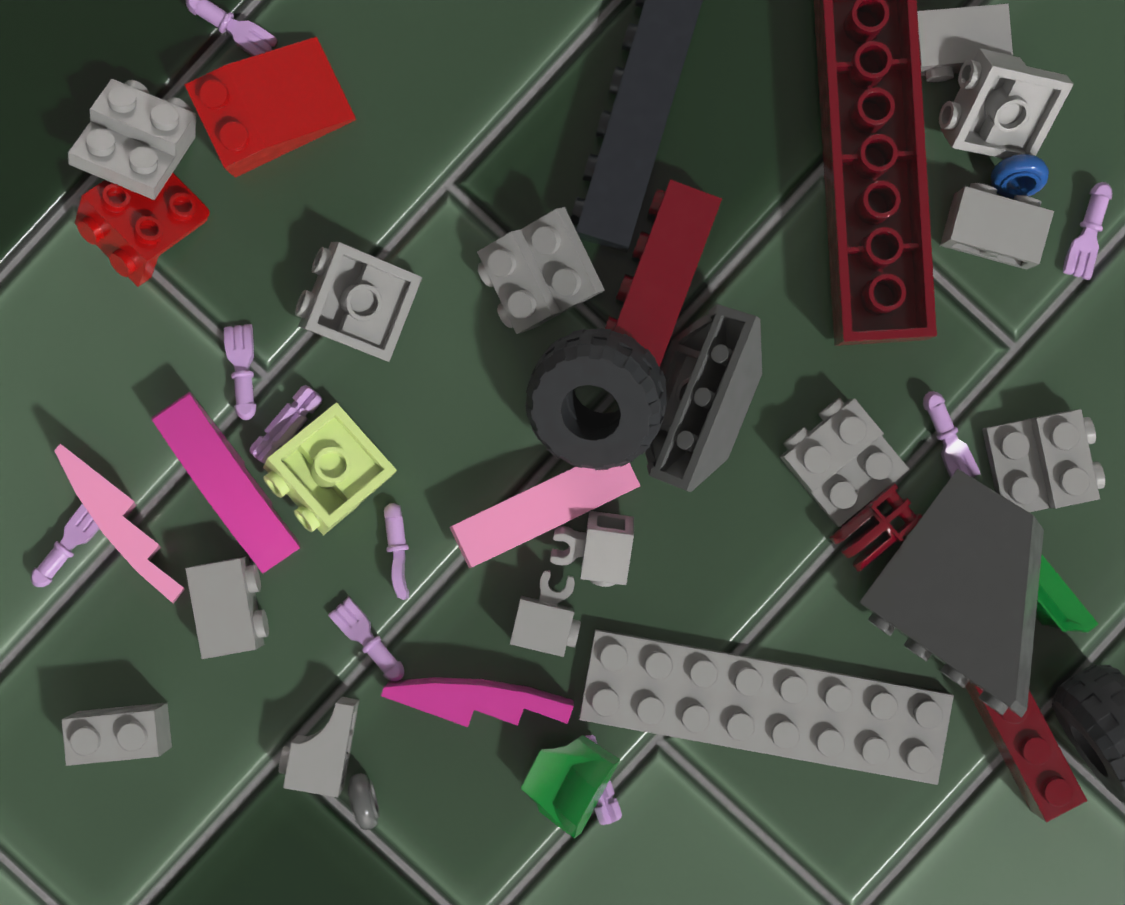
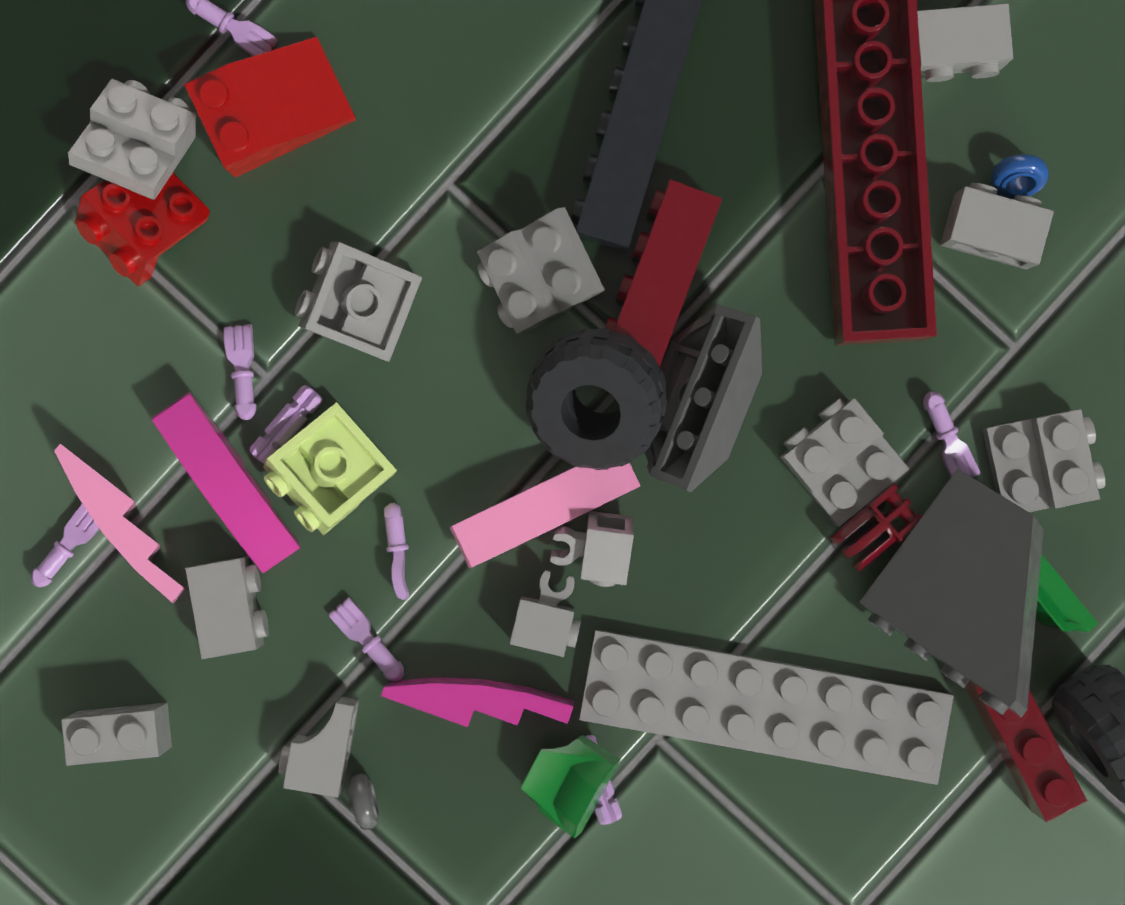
(1002, 106): light grey plate -> none
(1084, 249): lavender piece -> none

